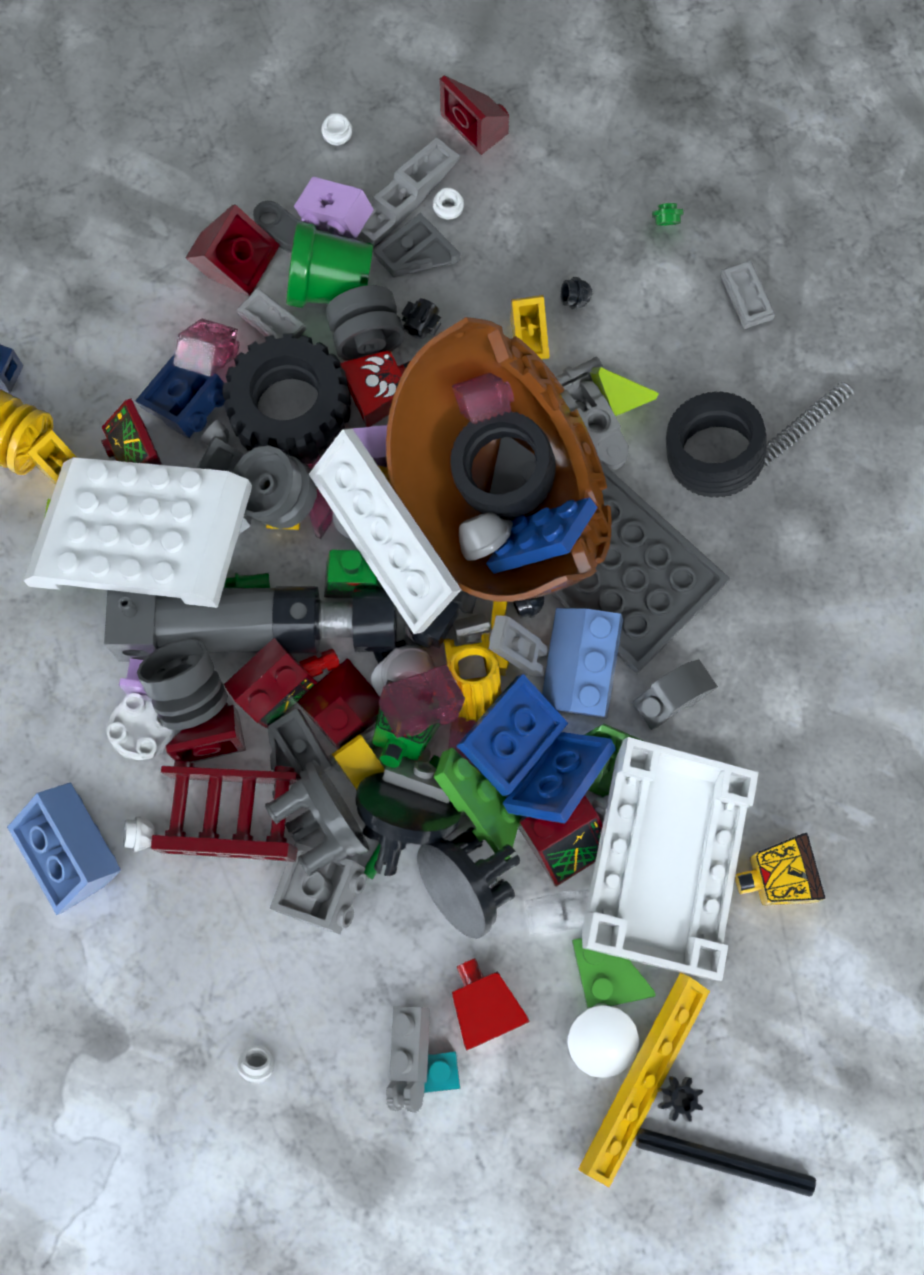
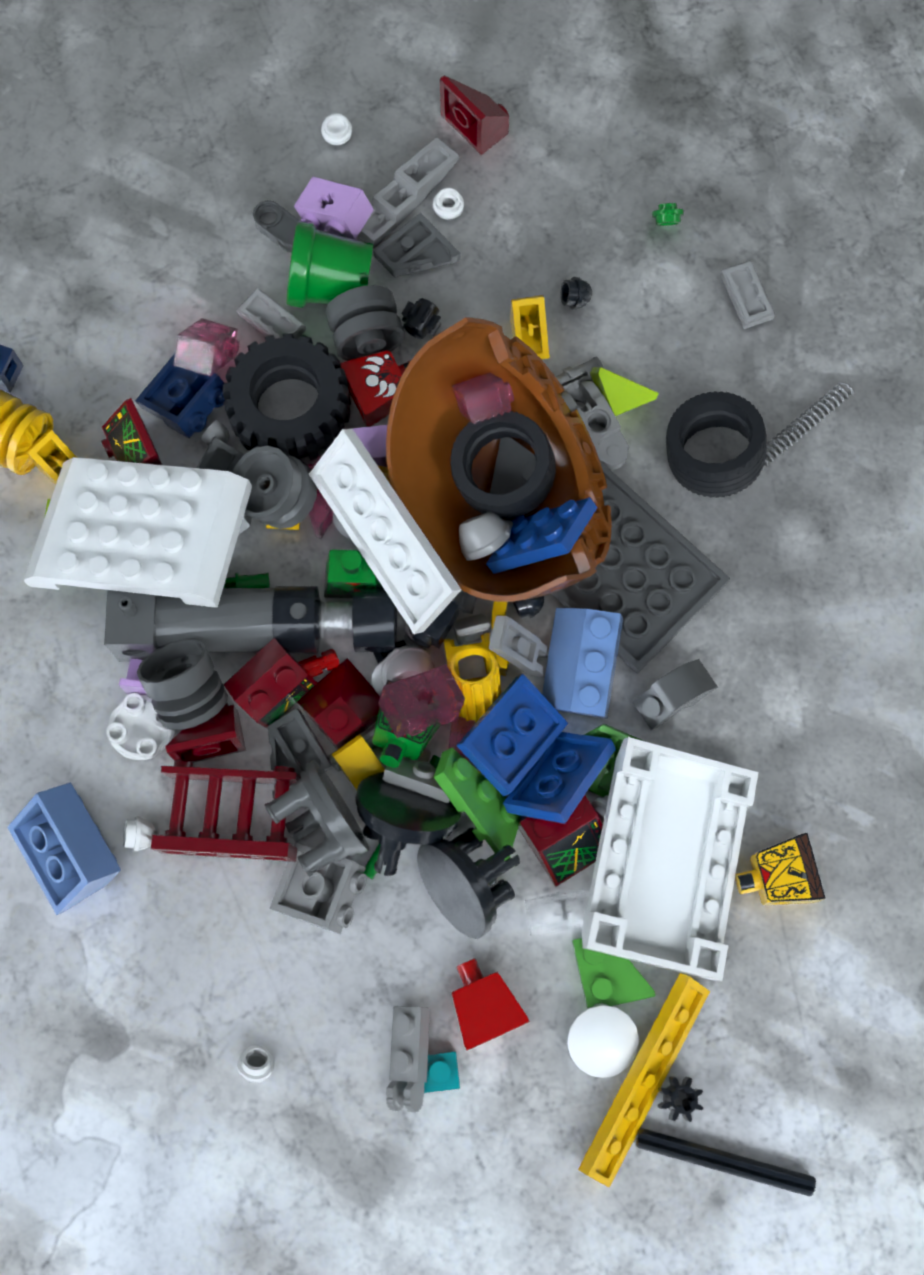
(233, 251): dark red slope -> none

